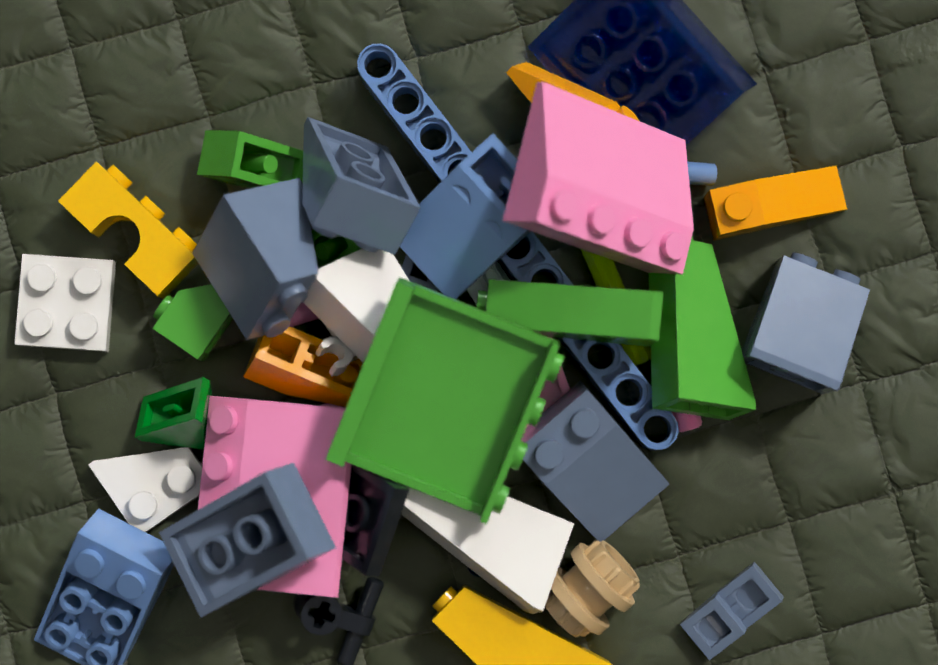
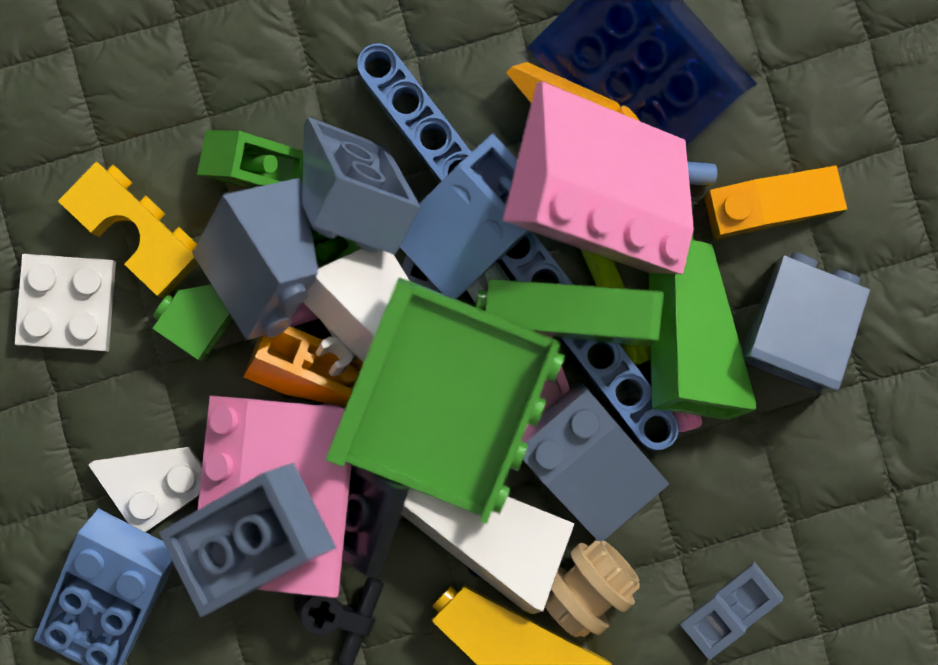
(176, 415): green slope -> none

